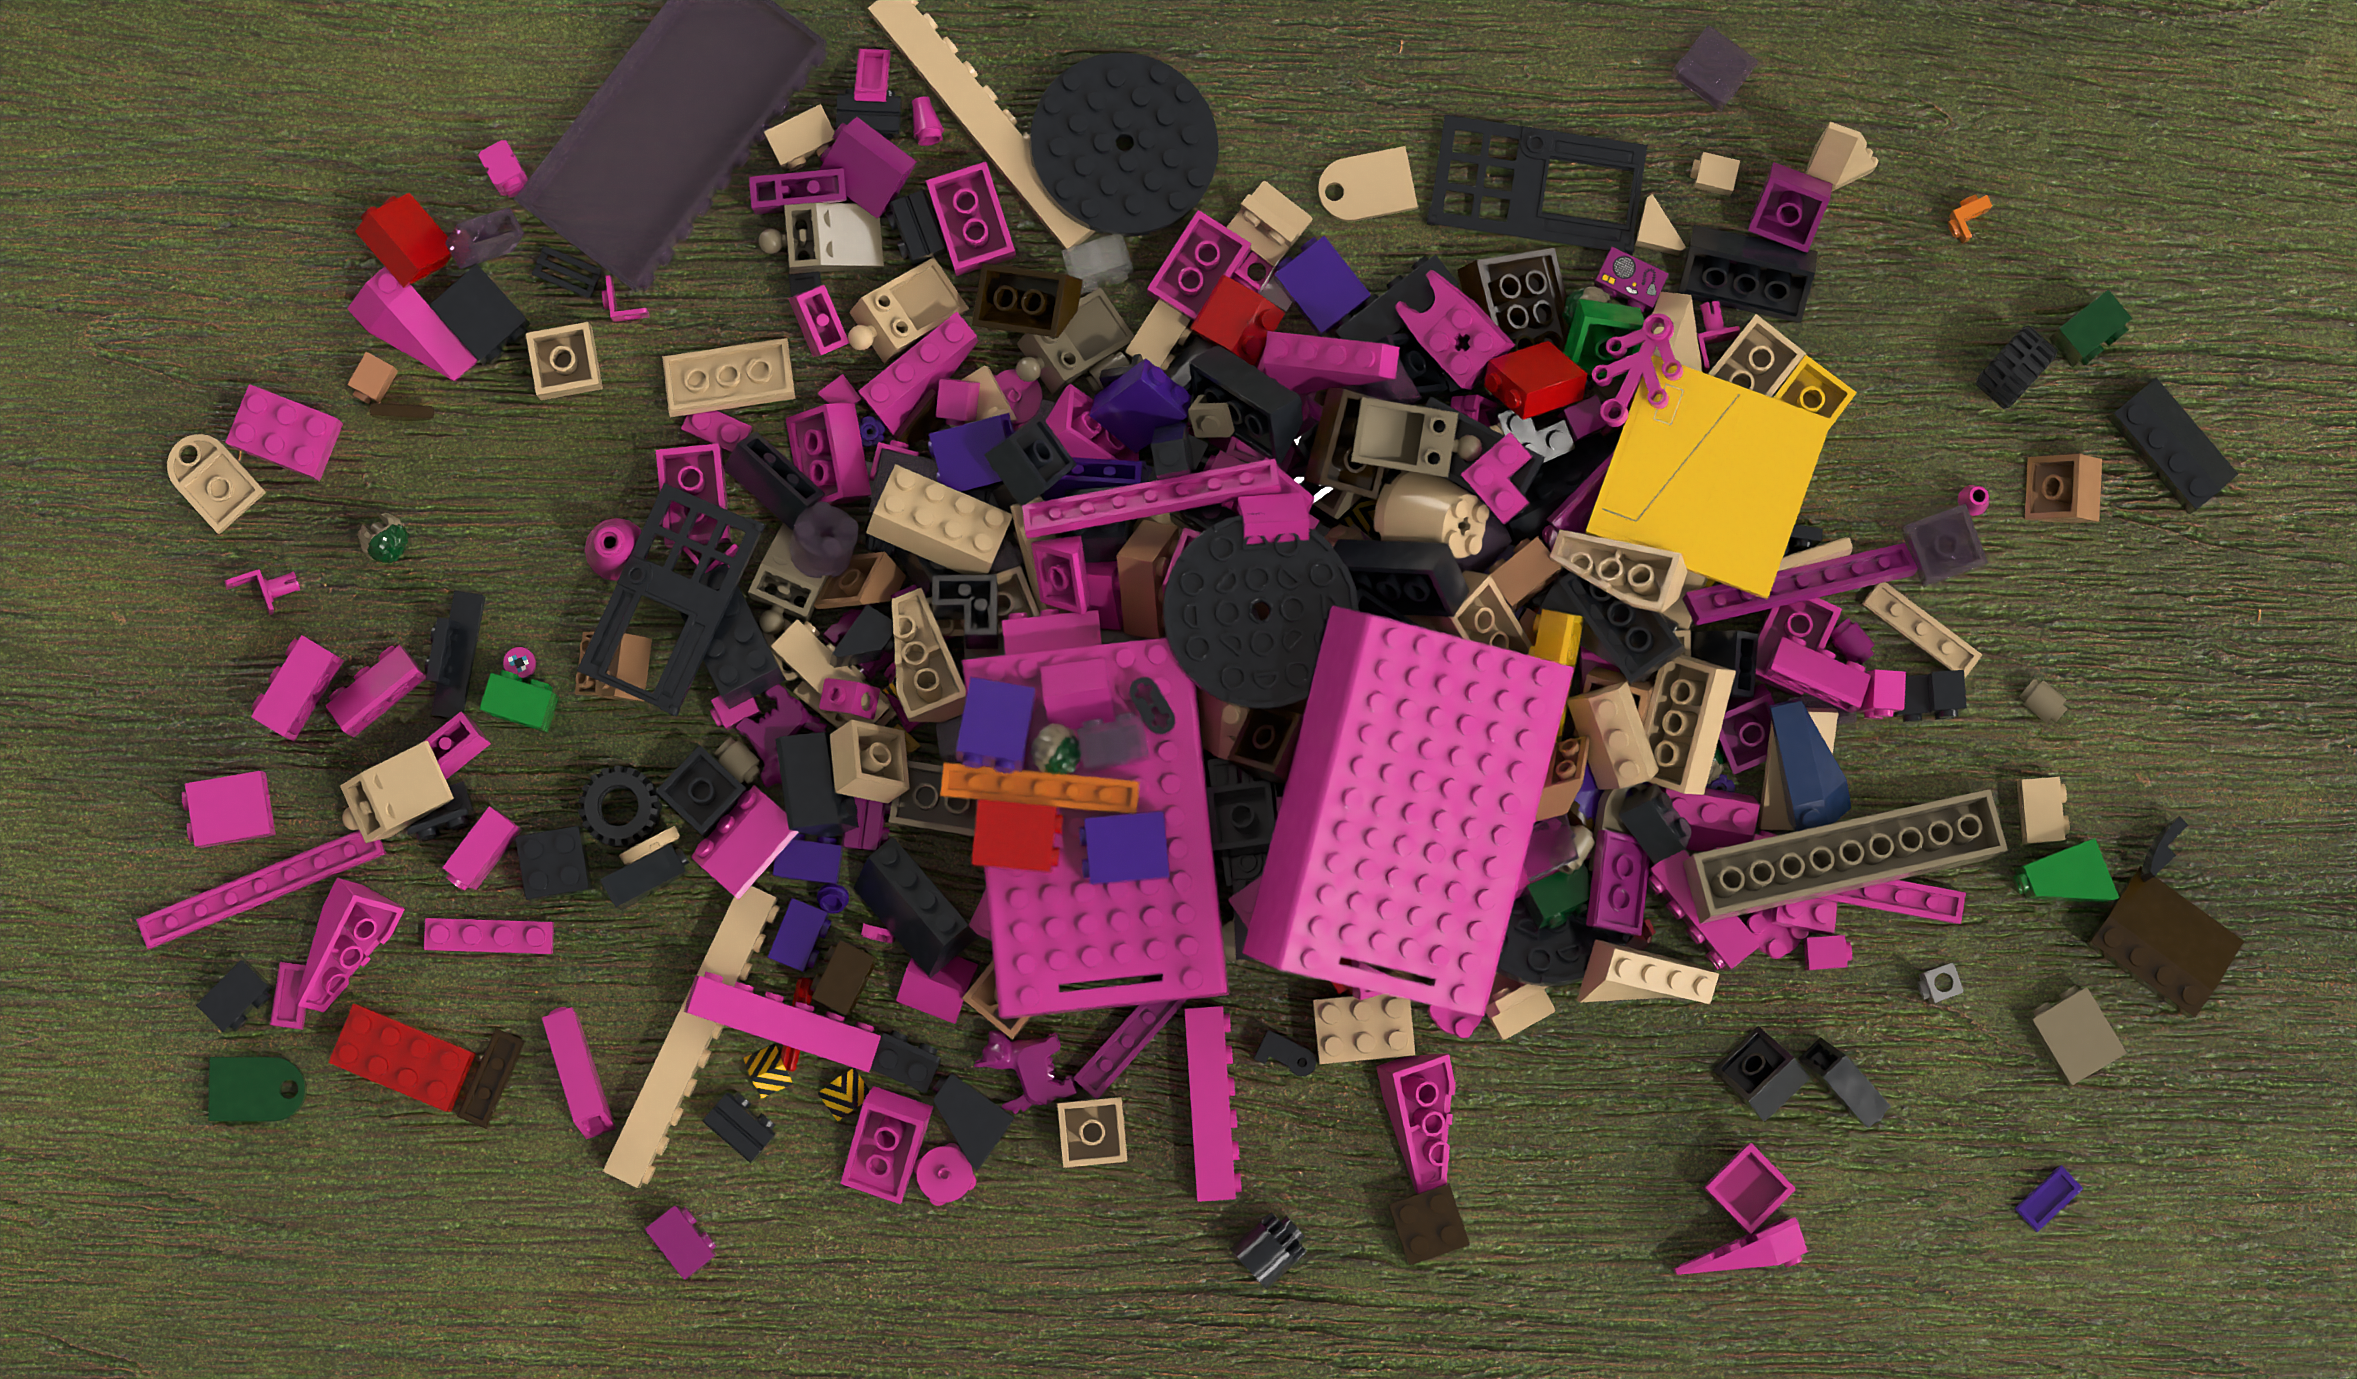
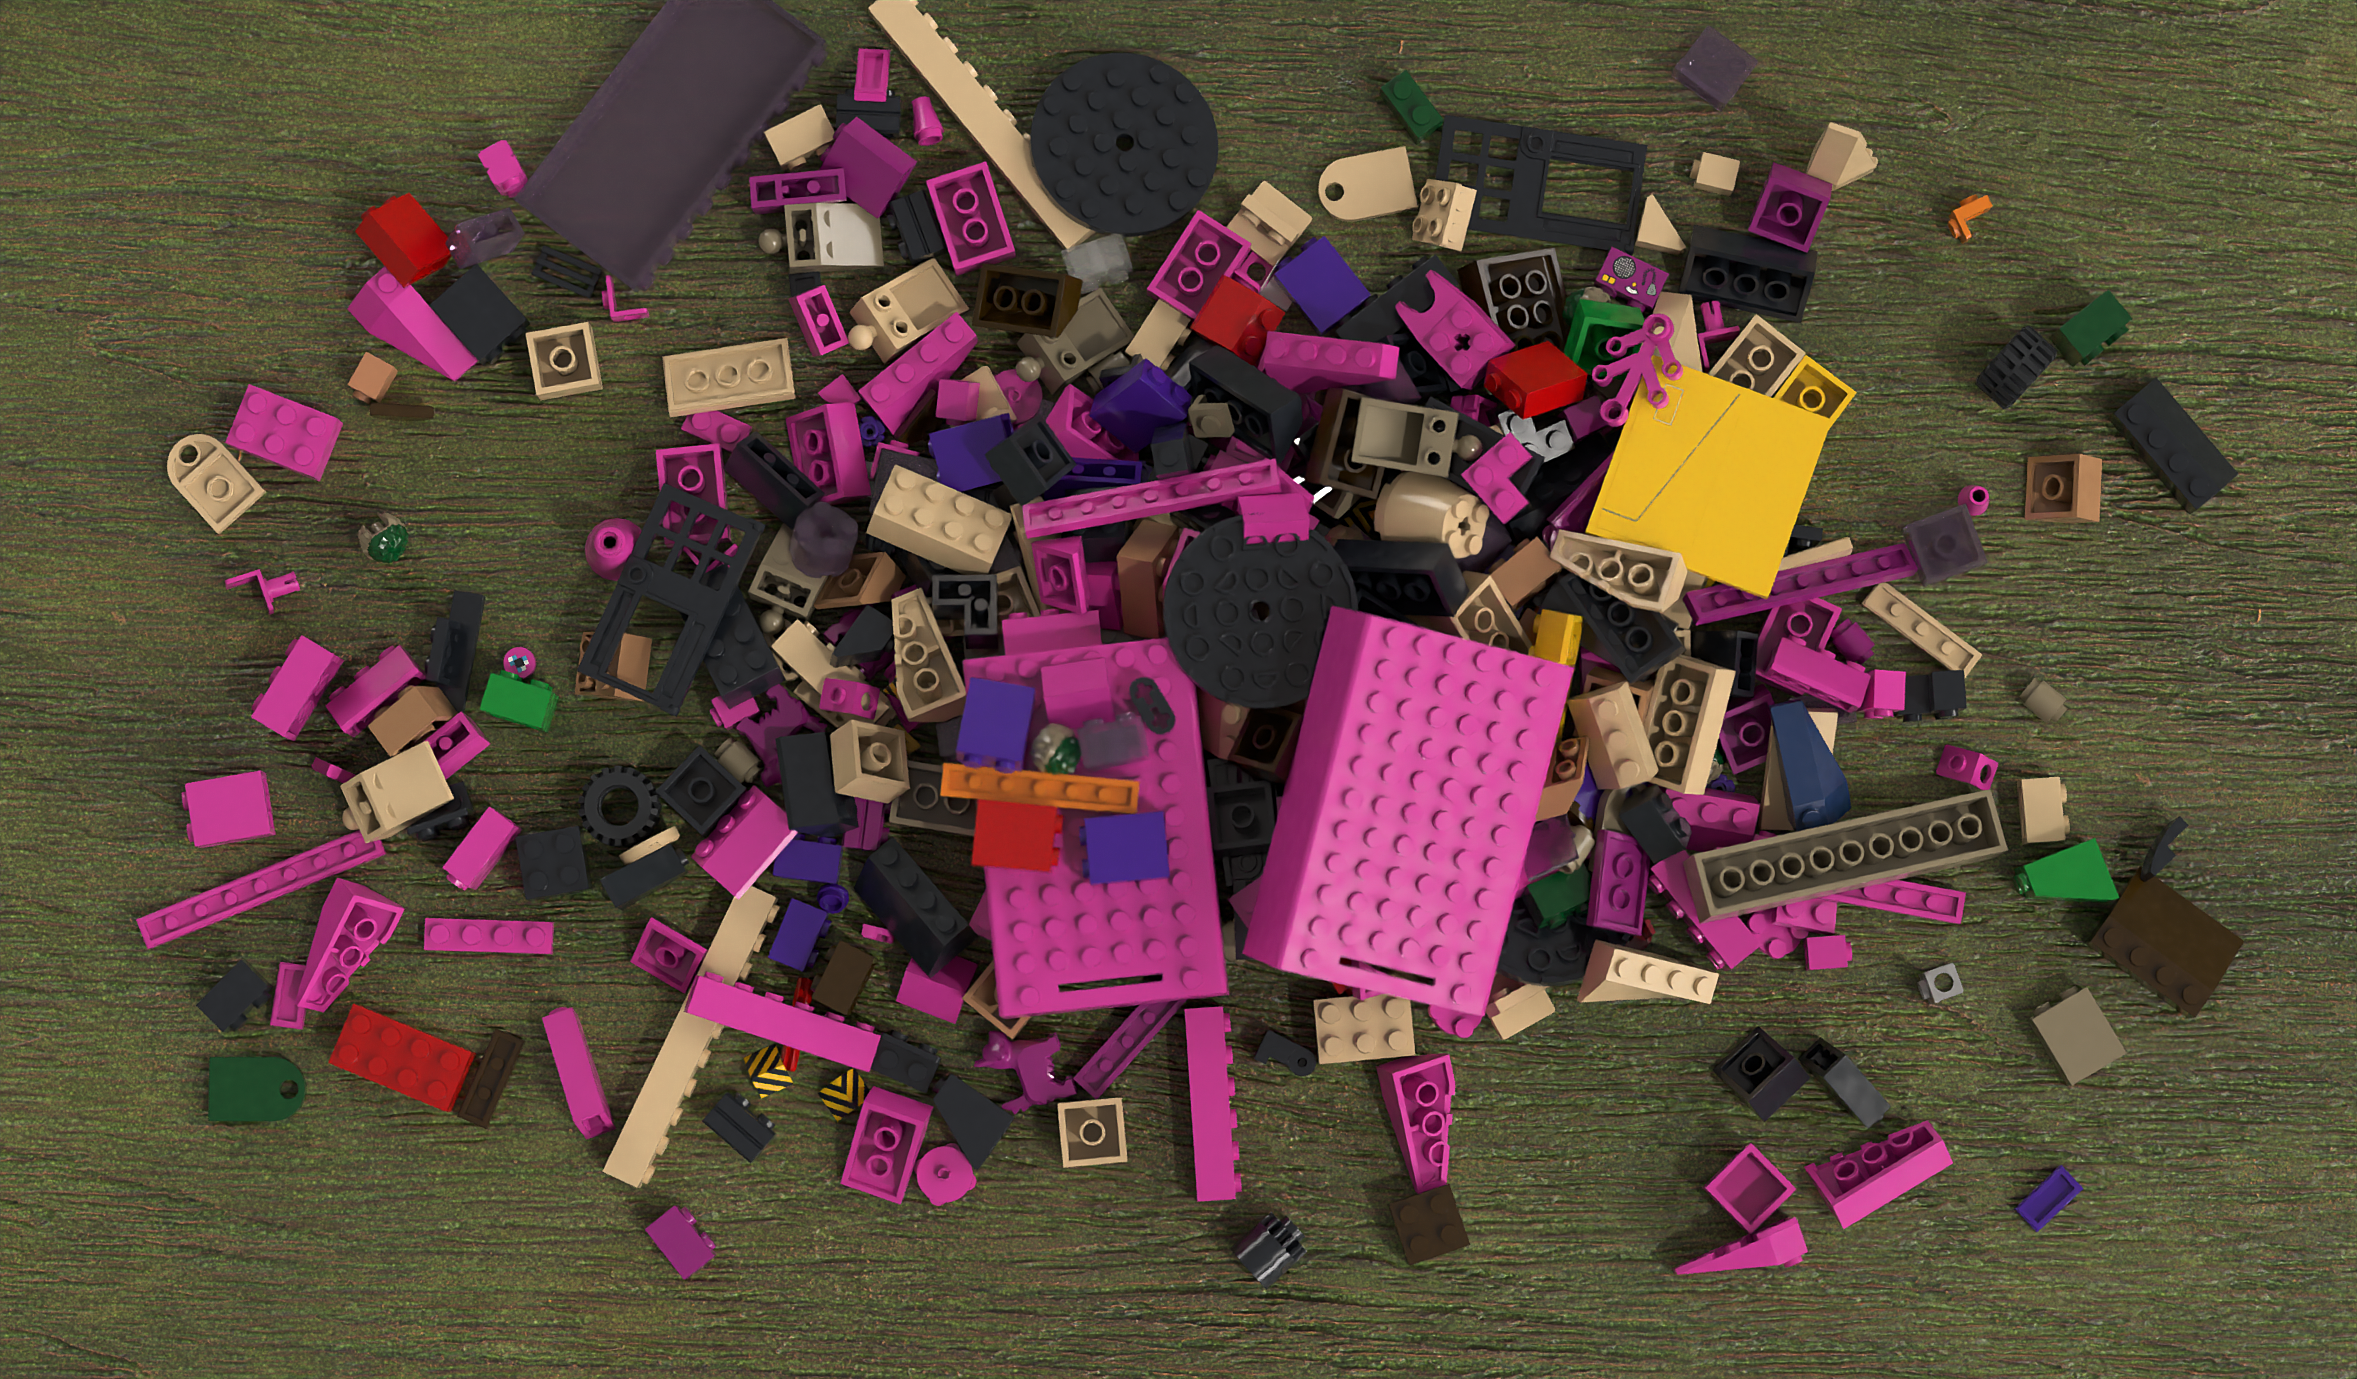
(331, 770): none -> dark pink tile
(411, 718): none -> medium nougat brick
(668, 955): none -> dark pink slope
(1411, 107): none -> dark green brick
(1443, 214): none -> tan bracket
(1879, 1172): none -> dark pink wedge
(1966, 766): none -> dark pink bracket

